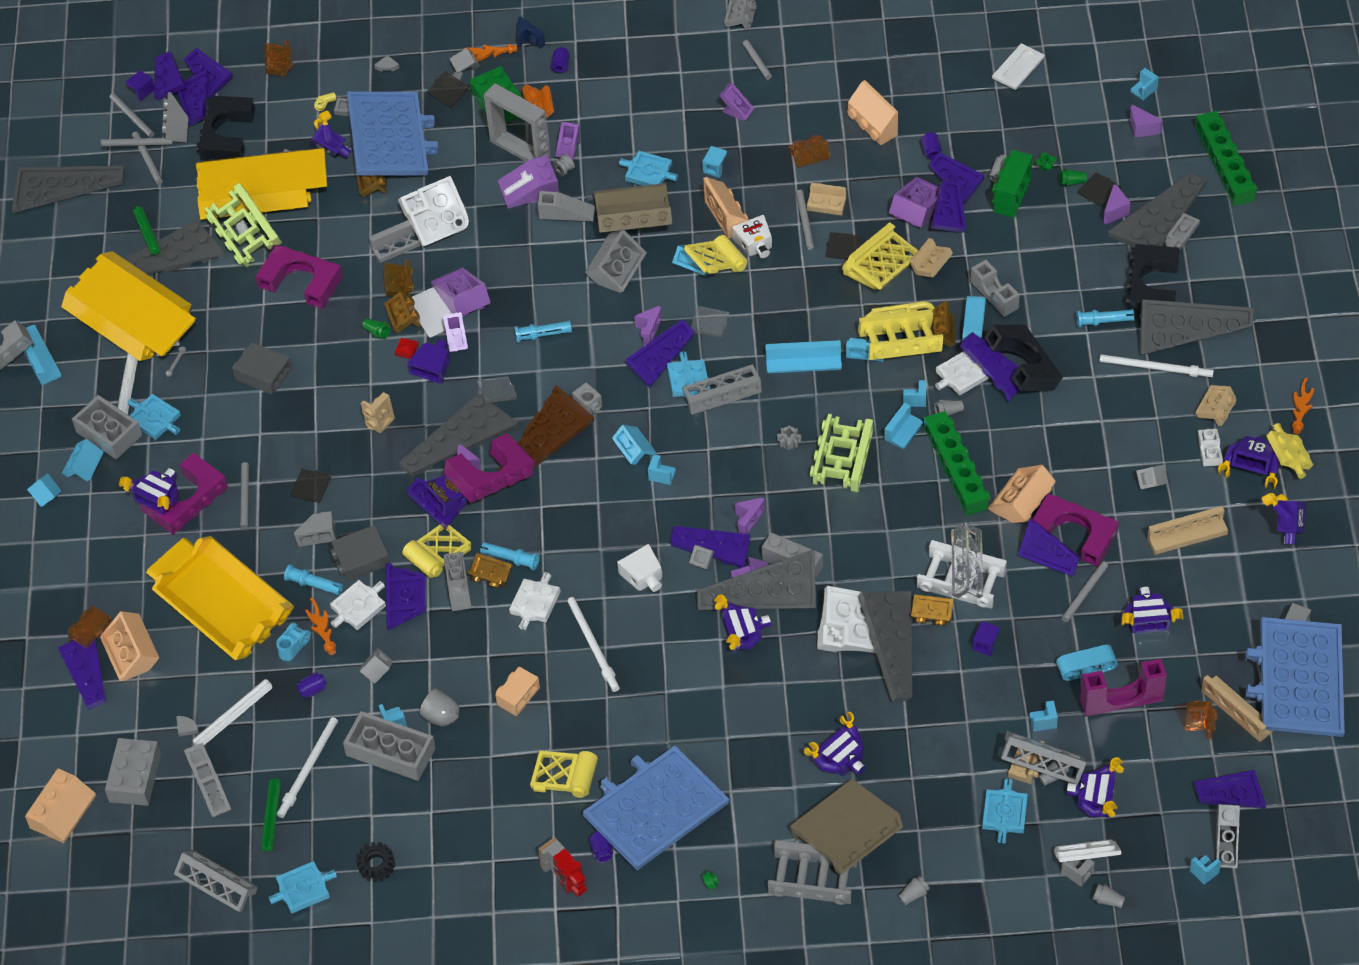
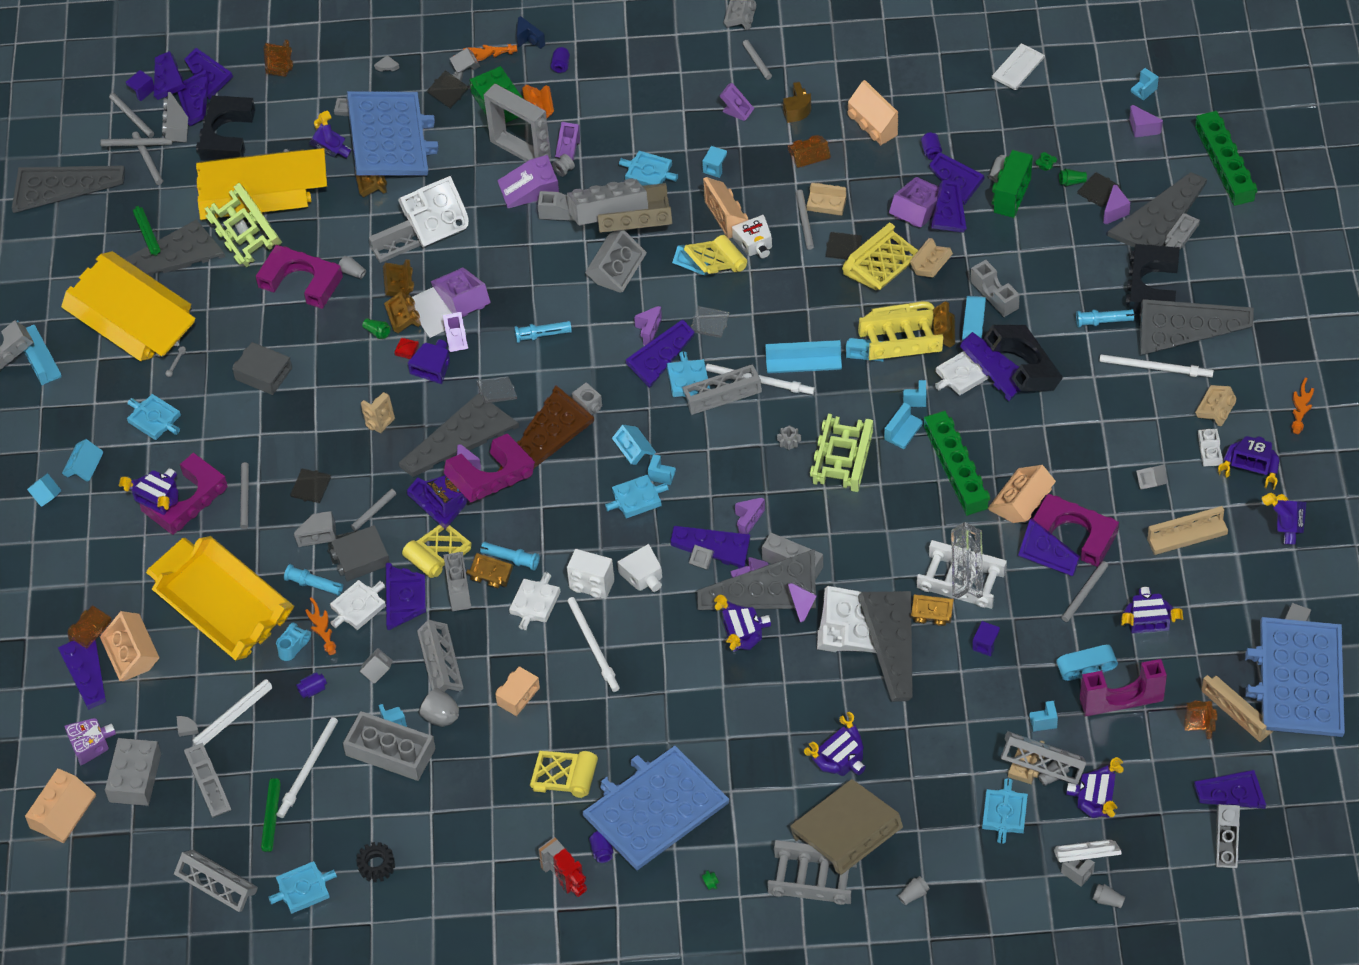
(89, 739): none -> medium lavender torso
(107, 427): light grey brick -> none
(127, 383): white axle -> none
(323, 100): light yellow arm -> none
(351, 267): none -> light grey cone
(374, 509): none -> light grey bar
(435, 655): none -> light grey fence
(590, 574): none -> white brick
(611, 198): none -> light grey brick
(636, 496): none -> medium azure plate
(794, 386): none -> white bar
(798, 106): none -> pearl gold brick
(802, 600): none -> medium lavender slope
(950, 406): light grey cone -> none
(1204, 868): medium azure panel -> none
(1289, 450): light yellow plate -> none

